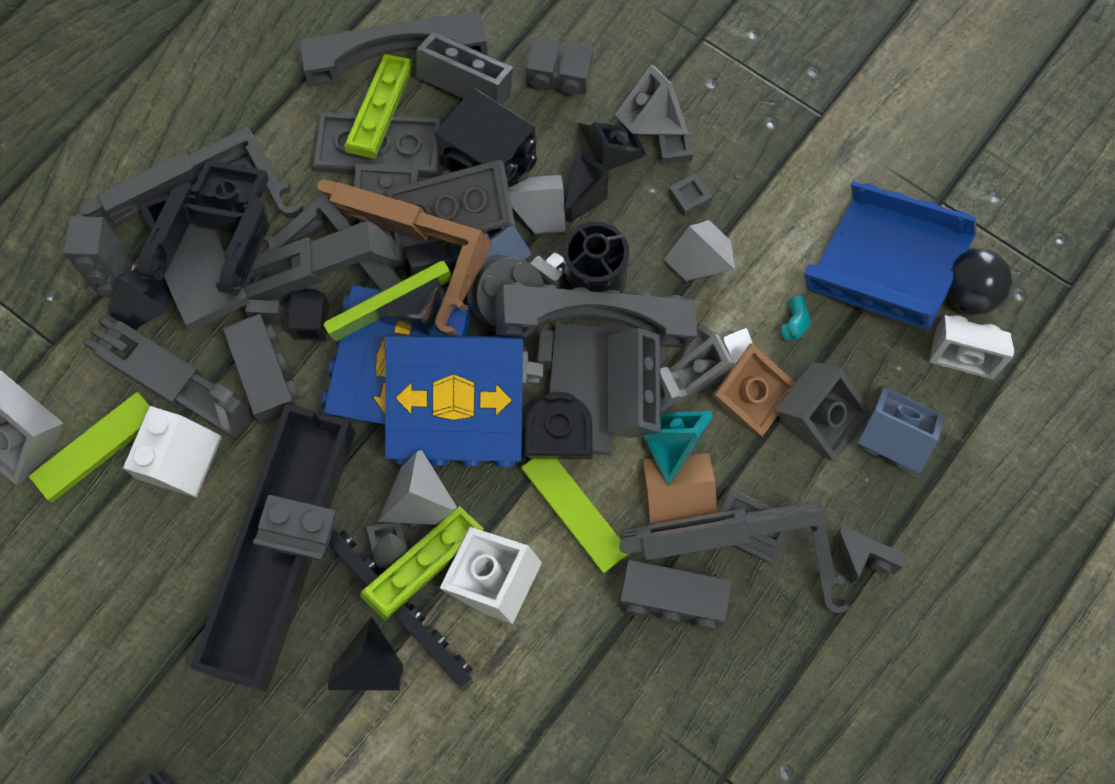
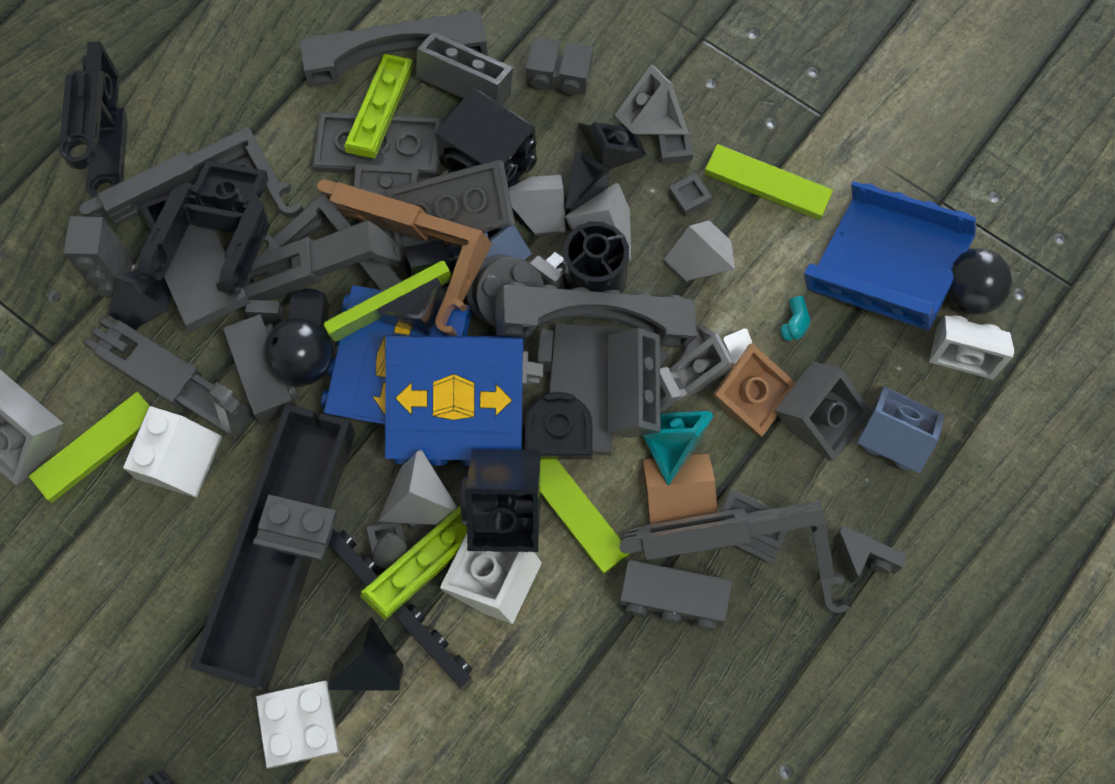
(94, 120): none -> black plate
(297, 352): none -> black piece
(297, 724): none -> white plate
(502, 500): none -> black brick
(605, 207): none -> light grey slope
(768, 182): none -> lime tile

